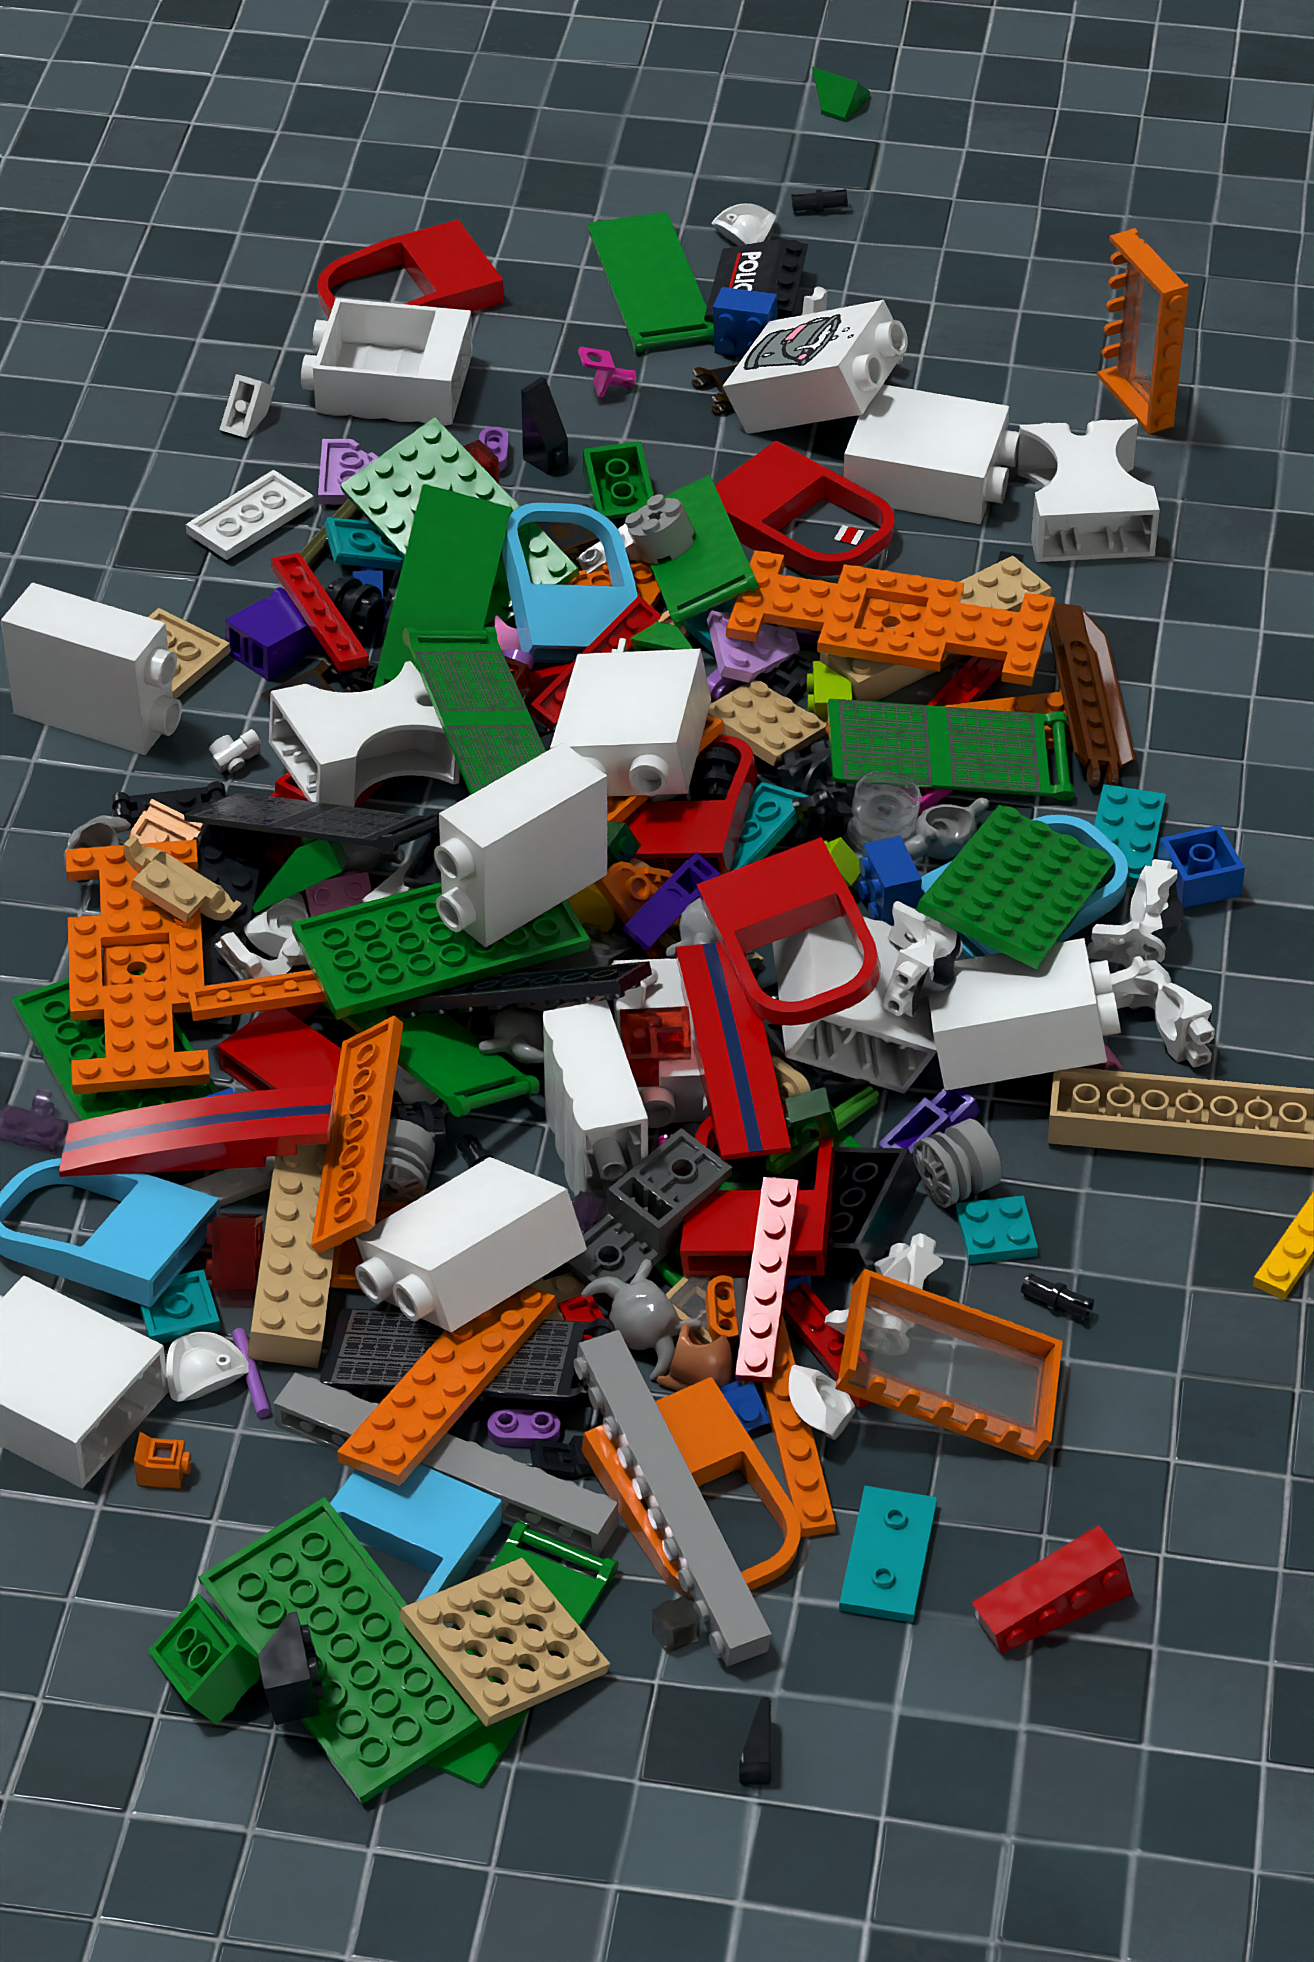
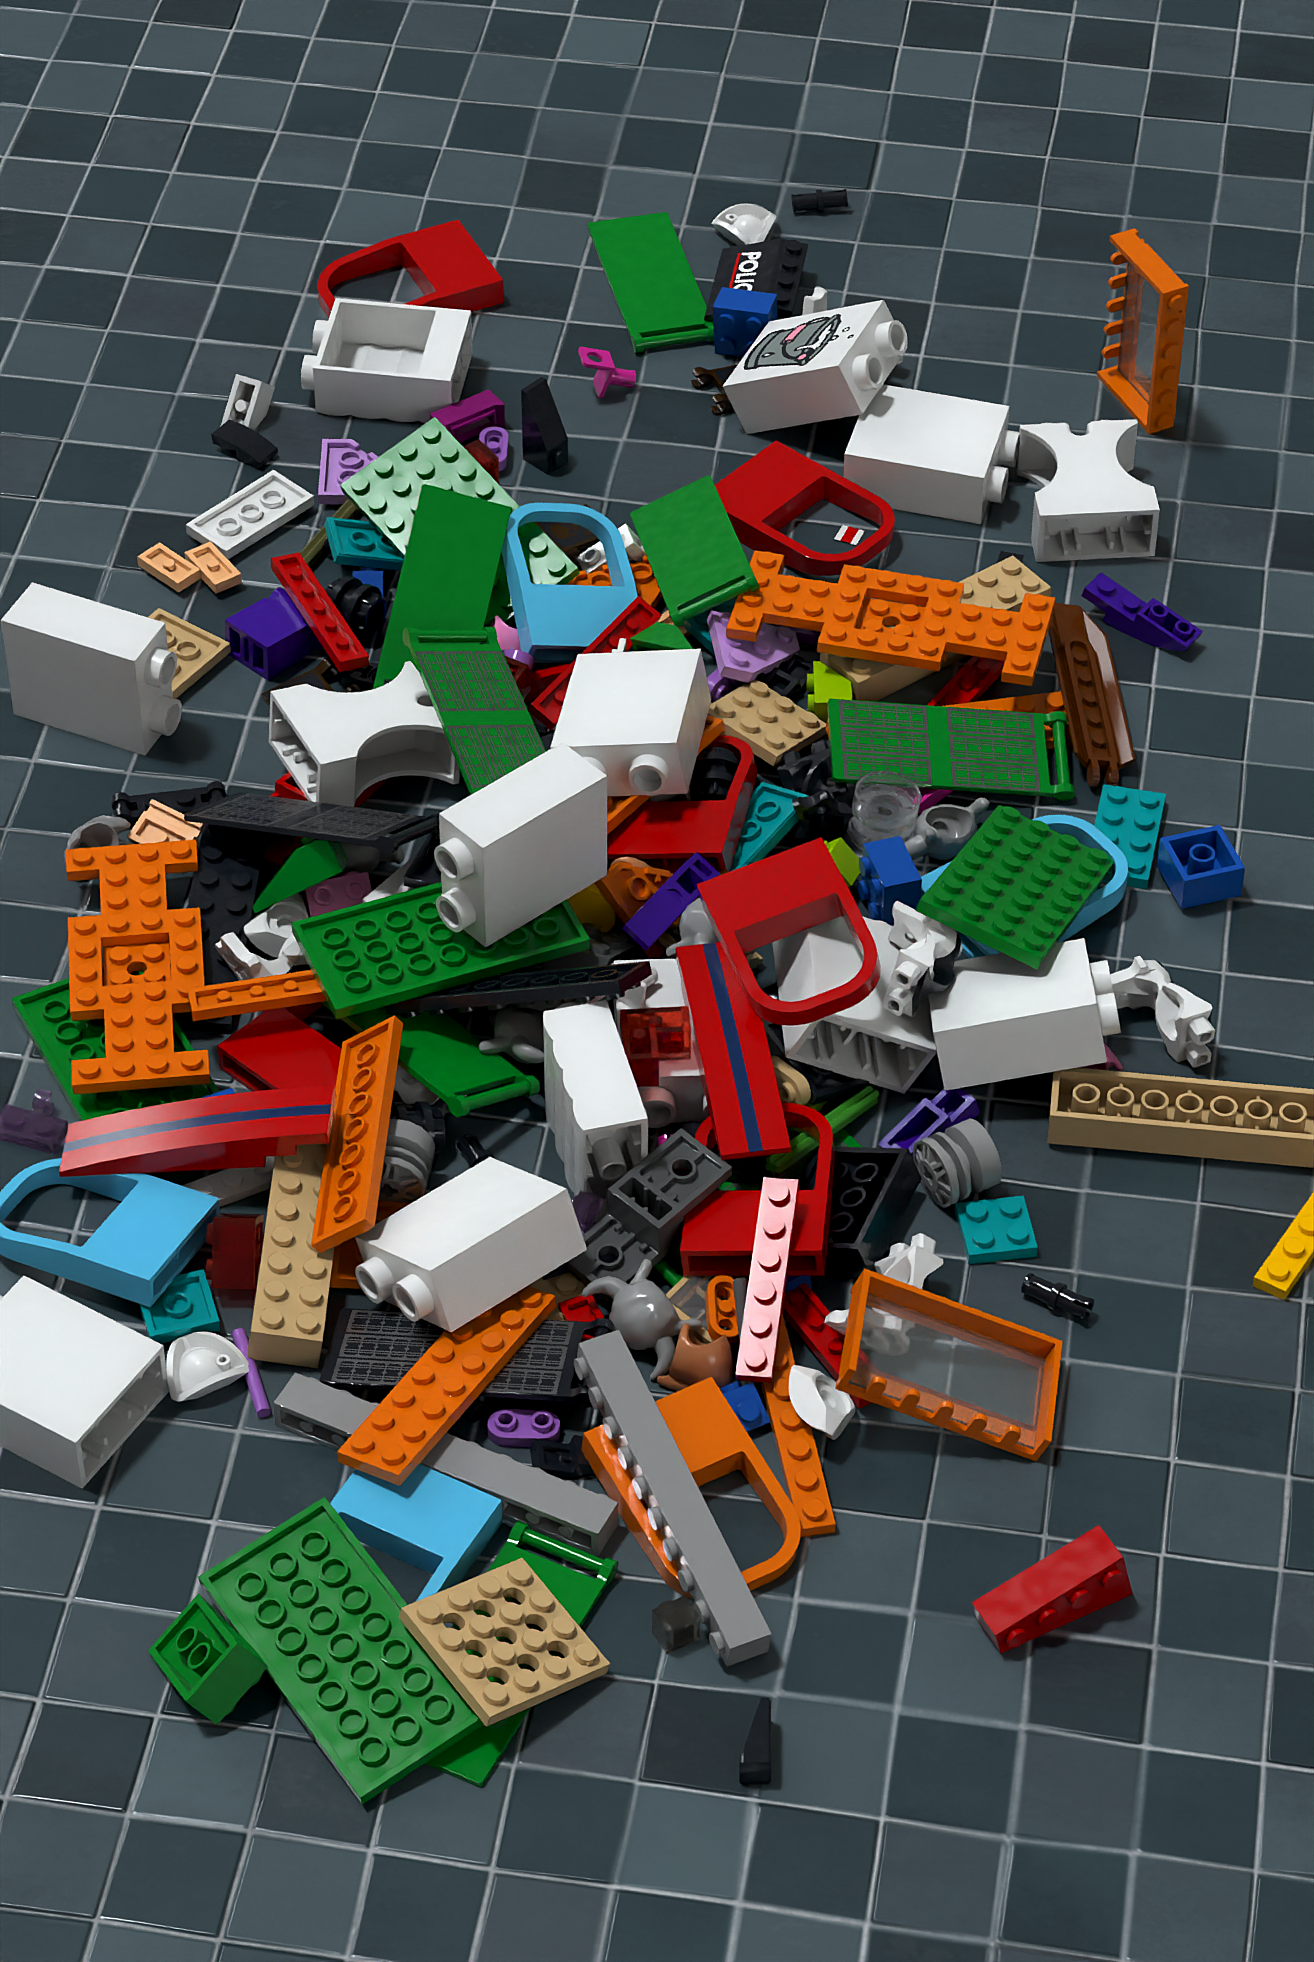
(161, 1462): orange window -> none
(169, 567): none -> light nougat plate
(175, 884): tan plate -> none
(214, 567): none -> light nougat plate
(231, 755): white plate -> none
(248, 444): none -> black slope
(291, 1672): black slope -> none
(472, 415): none -> magenta window
(617, 479): green slope -> none
(620, 843): dark green brick -> none
(660, 529): light grey brick -> none
(811, 1116): dark green brick -> none
(838, 95): green slope -> none
(888, 1554): teal plate -> none
(1144, 621): none -> dark purple slope
(1153, 917): white hips -> none

